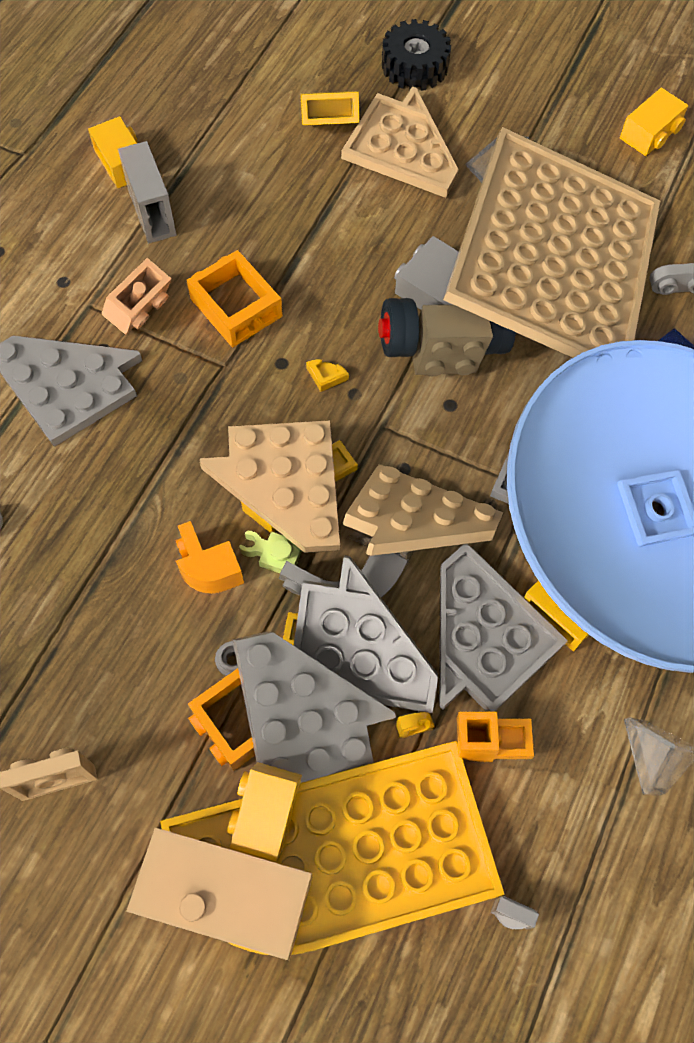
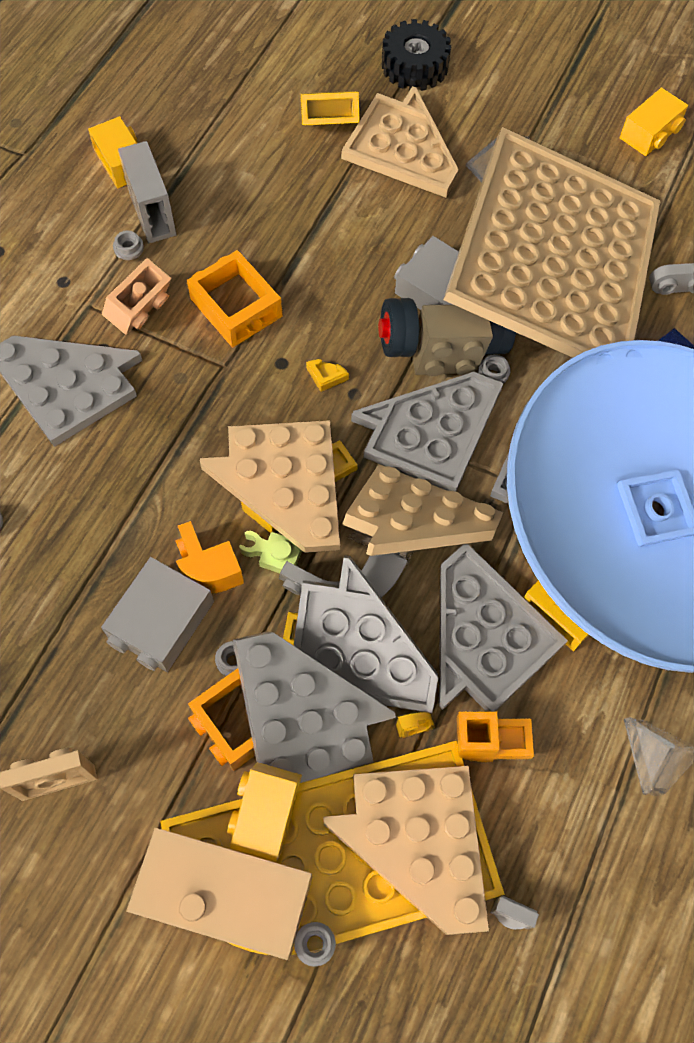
(128, 245): none -> light grey plate
(157, 615): none -> light grey brick
(301, 949): none -> light grey plate
(421, 840): none -> tan wing
(431, 429): none -> light grey wing
(495, 363): none -> light grey plate

